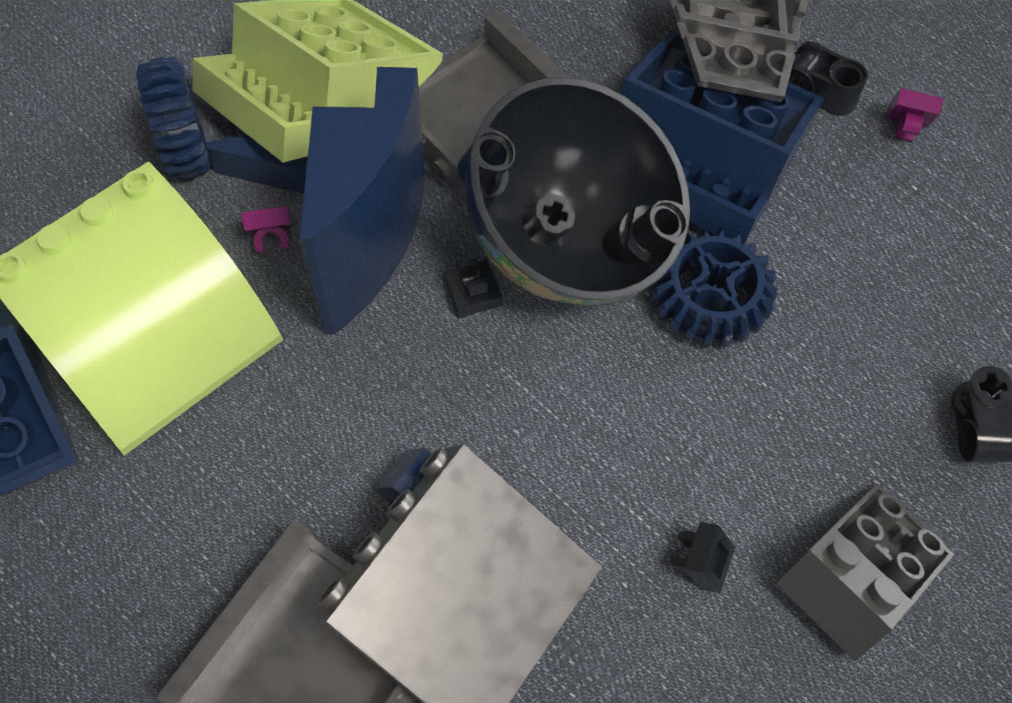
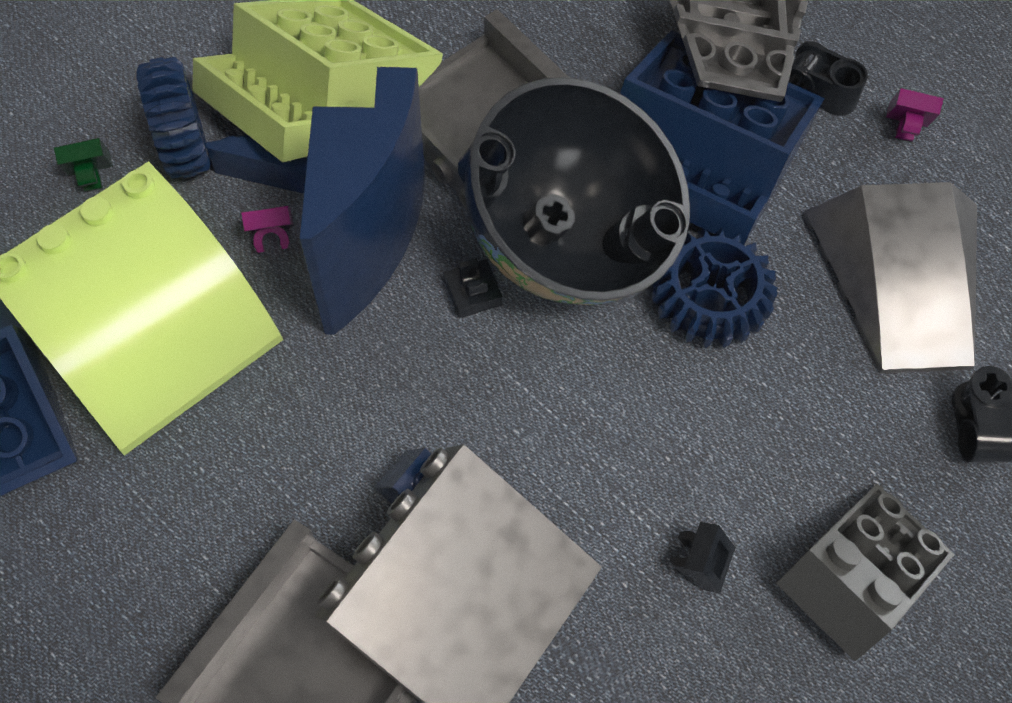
(84, 161): none -> dark green tile
(906, 270): none -> flat silver wedge

